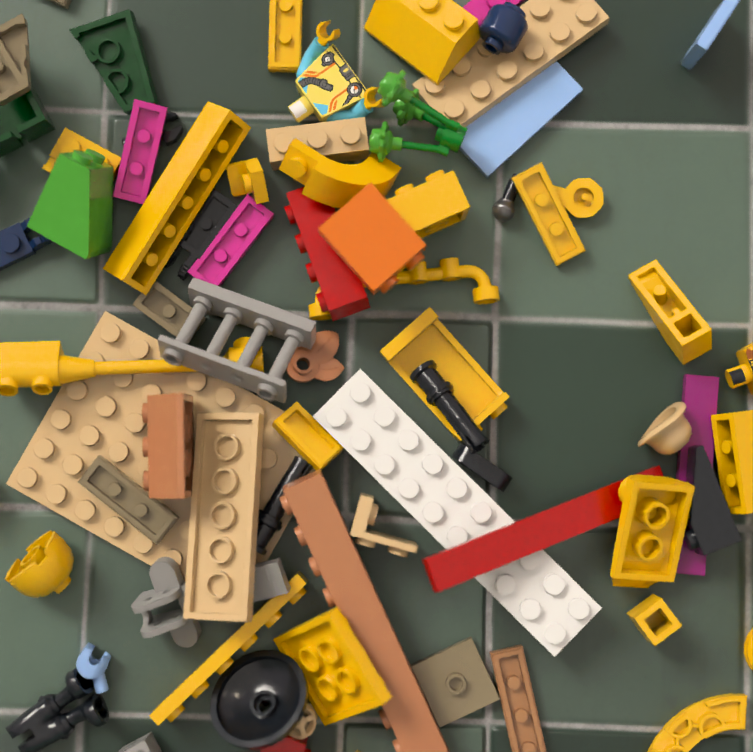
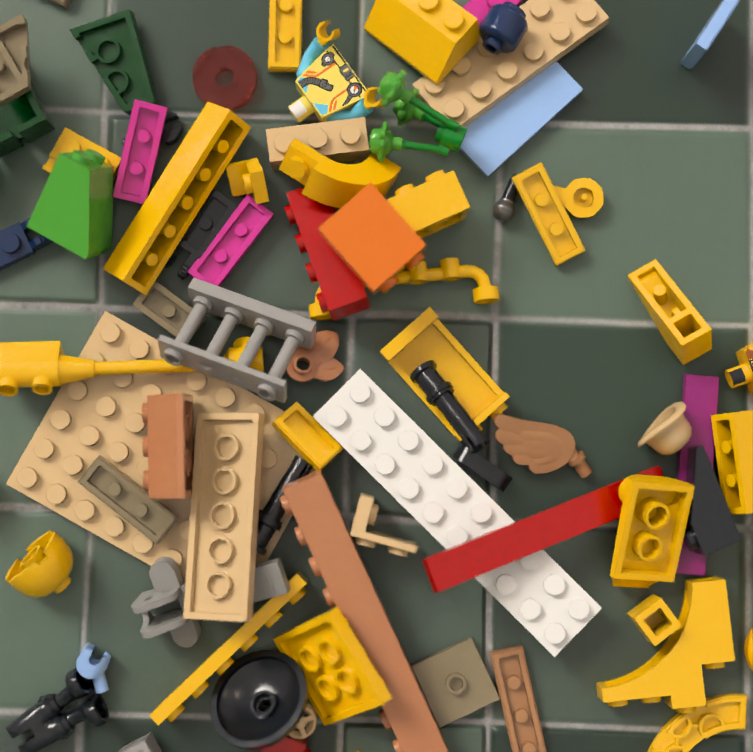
(225, 59): none -> clear red tile
(539, 445): none -> medium nougat animal
(678, 665): none -> yellow arch

